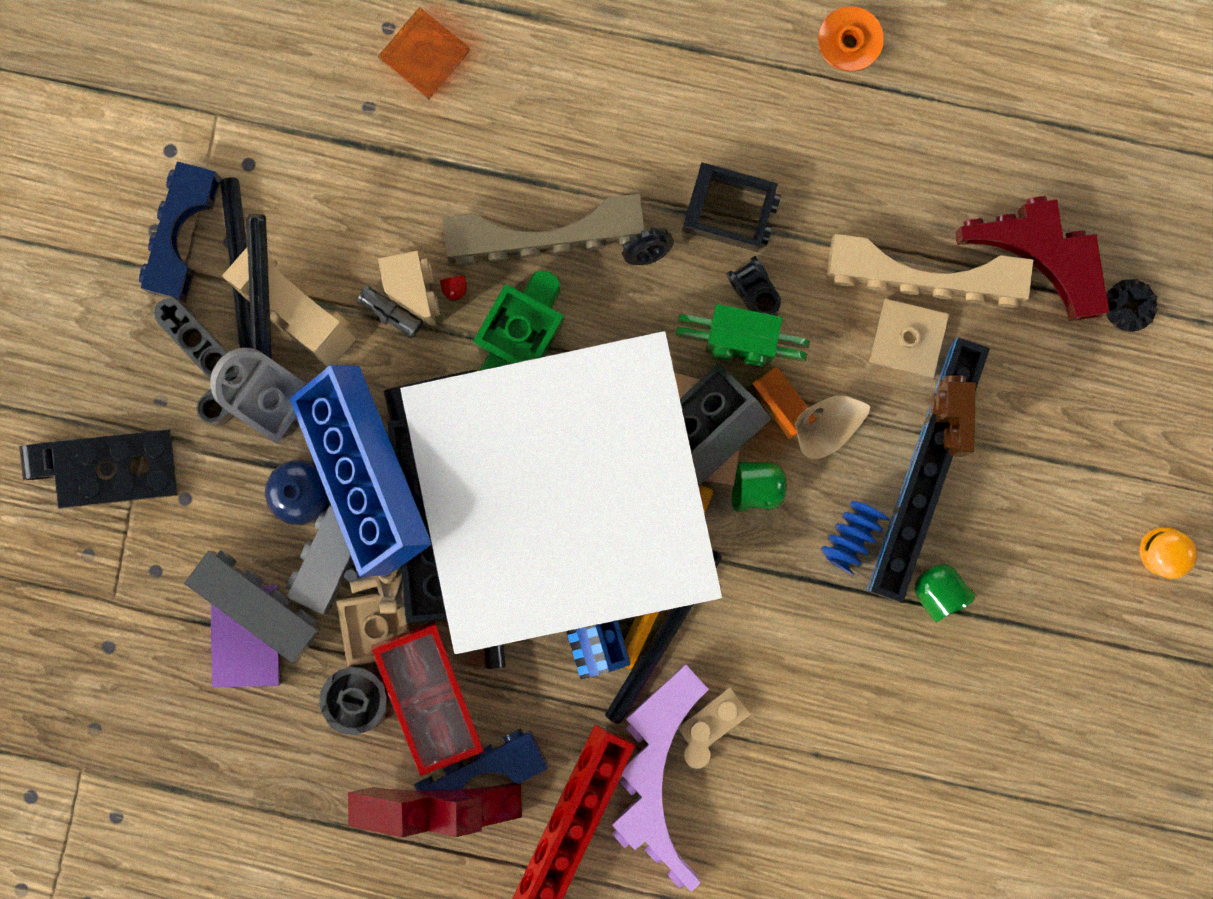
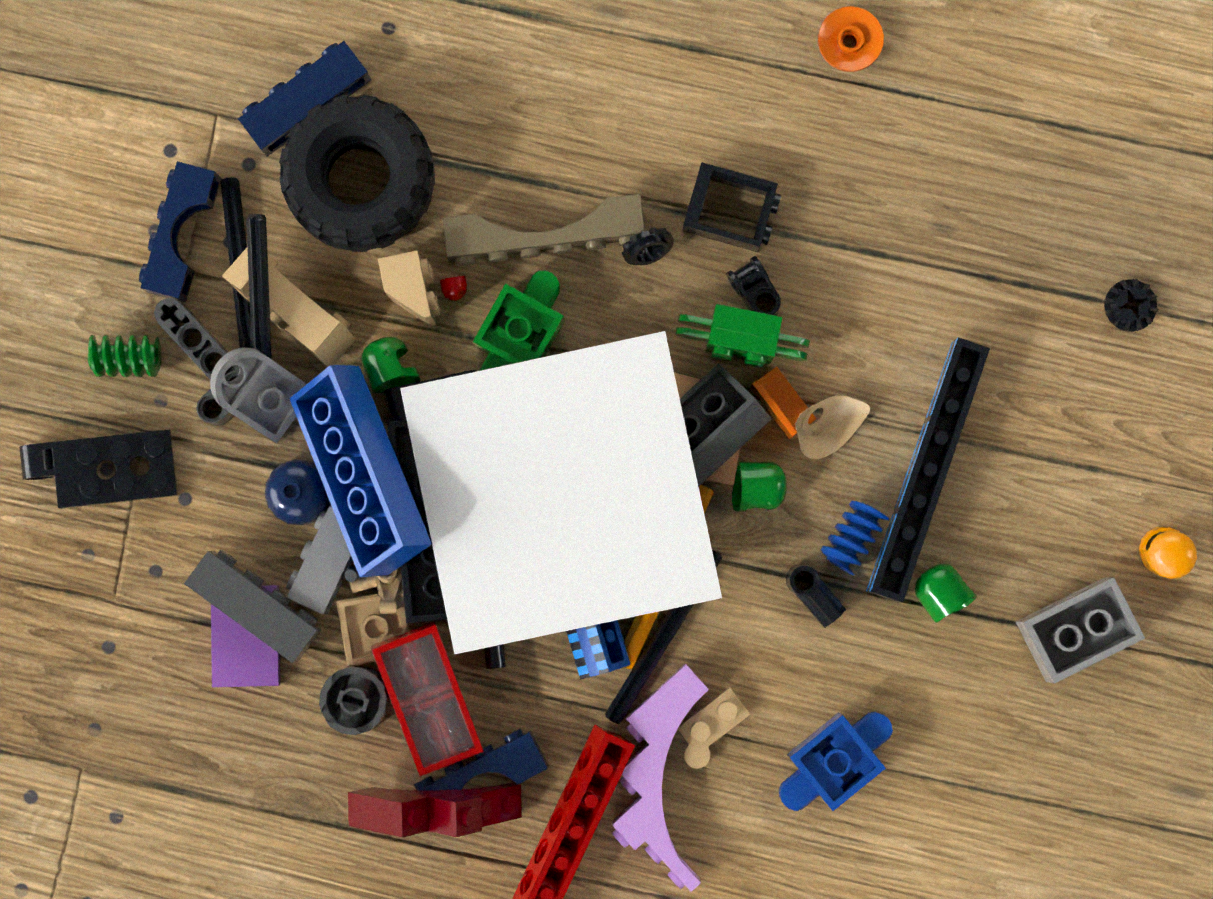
(124, 357): none -> green piece
(317, 83): none -> dark blue brick
(328, 134): none -> black tyre
(383, 367): none -> green helmet
(389, 312): dark grey pin -> none
(424, 53): clear orange tile -> none
(816, 596): none -> black piece
(835, 761): none -> blue brick
(860, 261): tan arch -> none
(908, 338): tan plate -> none
(956, 405): reddish brown plate -> none
(1068, 262): dark red arch -> none
(1080, 630): none -> light grey brick

